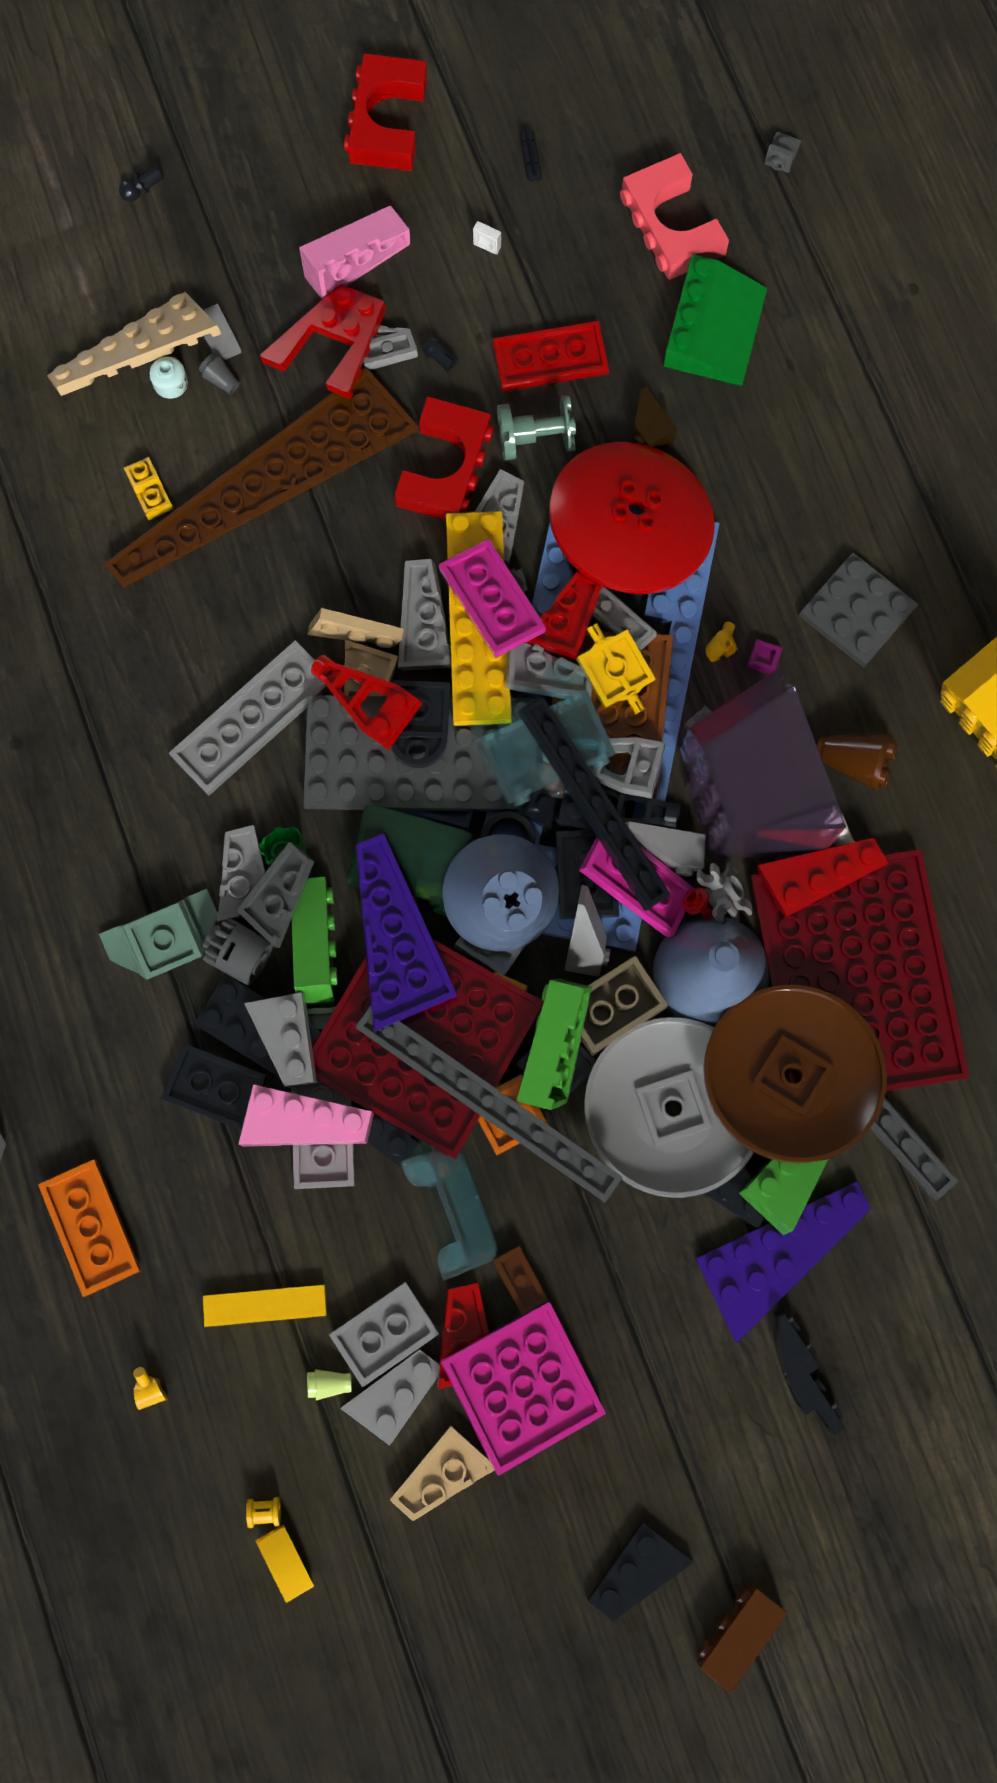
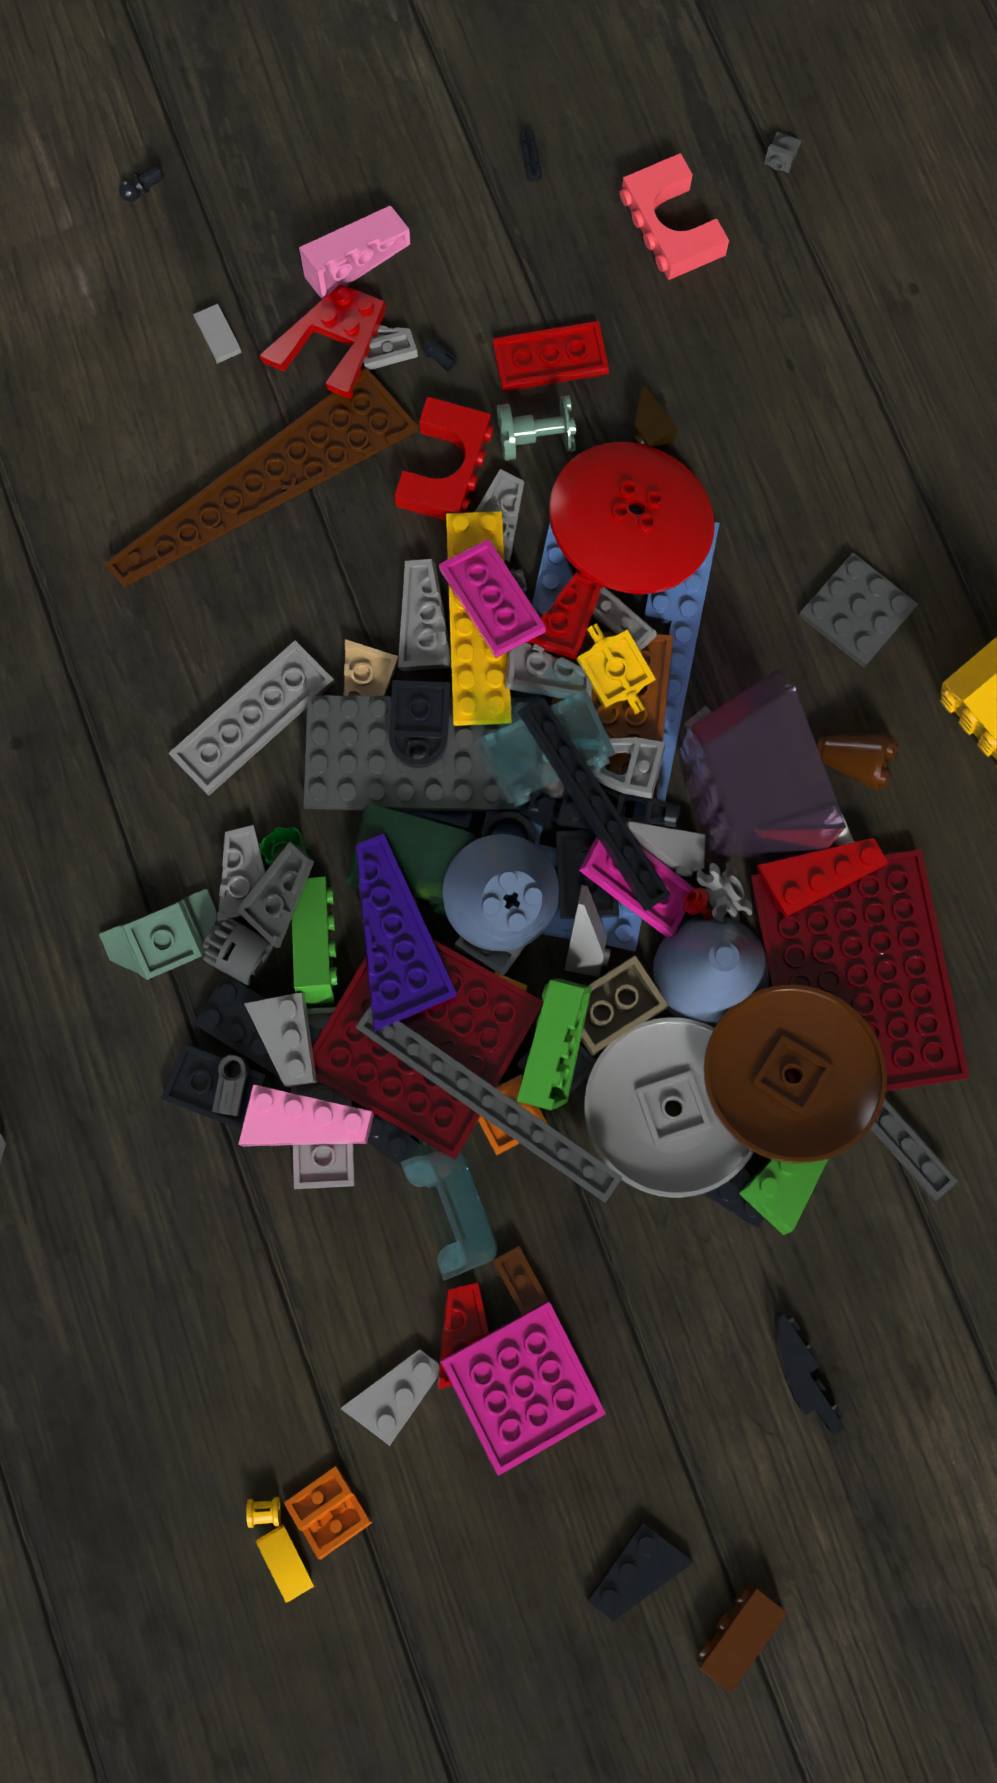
(89, 1228): orange plate -> none
(138, 343): tan wing -> none
(147, 1389): yellow piece -> none
(148, 488): yellow slope -> none
(168, 377): light aqua head -> none
(217, 372): dark grey cone -> none
(229, 1089): none -> dark grey piece
(264, 1305): yellow tile -> none
(327, 1384): yellowish green cone -> none
(328, 1512): none -> orange slope
(352, 628): tan wing -> none
(380, 80): red arch -> none
(384, 1334): light grey plate -> none
(392, 715): red plate -> none
(442, 1473): tan wing -> none
(486, 237): white tile -> none
(715, 322): green slope -> none
(722, 643): yellow piece -> none
(764, 657): magenta tile -> none
(764, 1264): dark purple wing -> none

